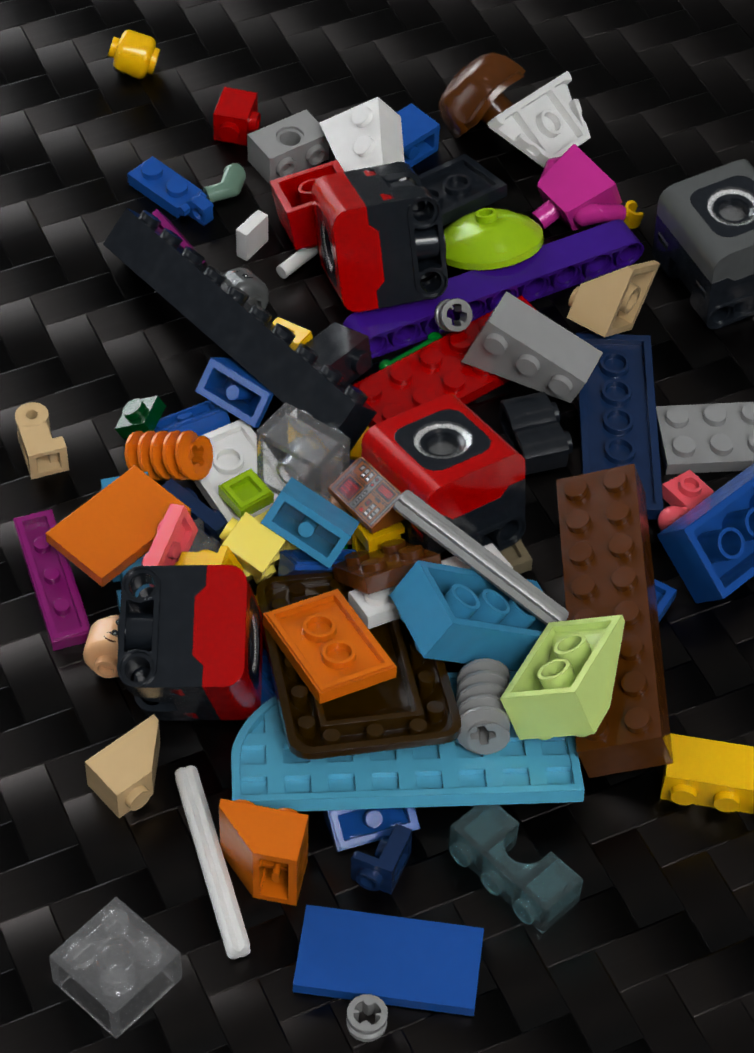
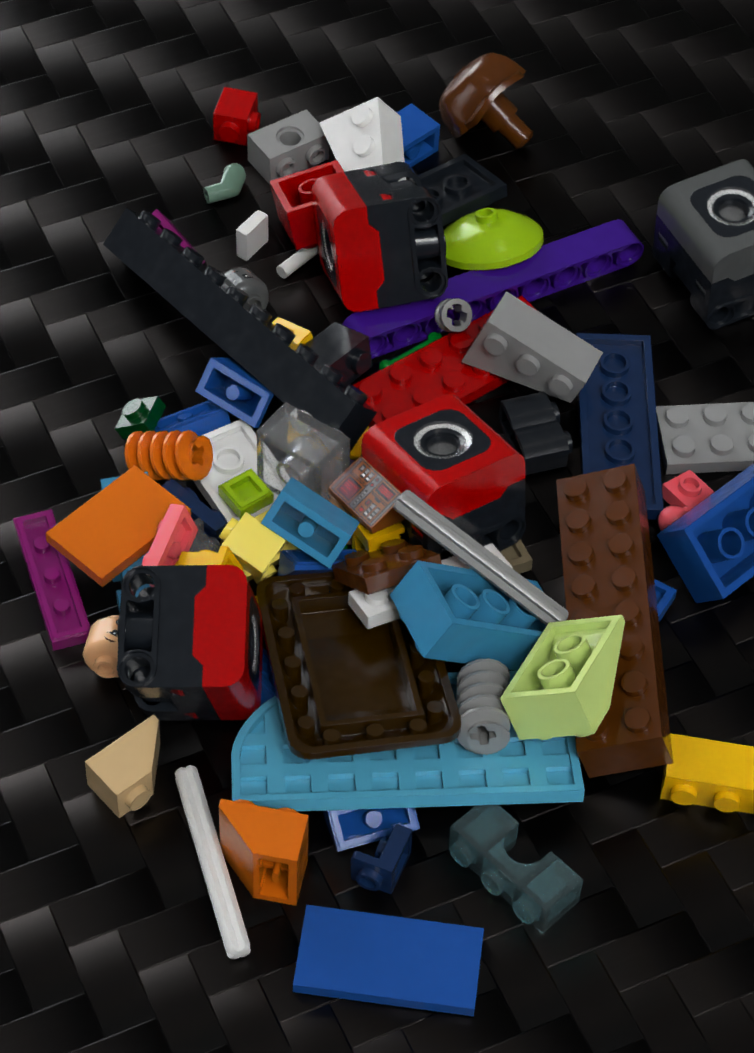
(41, 451): tan leg -> none
(116, 967): clear brick -> none
(134, 54): yellow head -> none
(171, 191): blue hinge -> none
(329, 646): orange tile -> none
(368, 1004): light grey bush -> none
(544, 122): white wing -> none
(580, 194): dark pink torso -> none
(612, 300): tan slope -> none

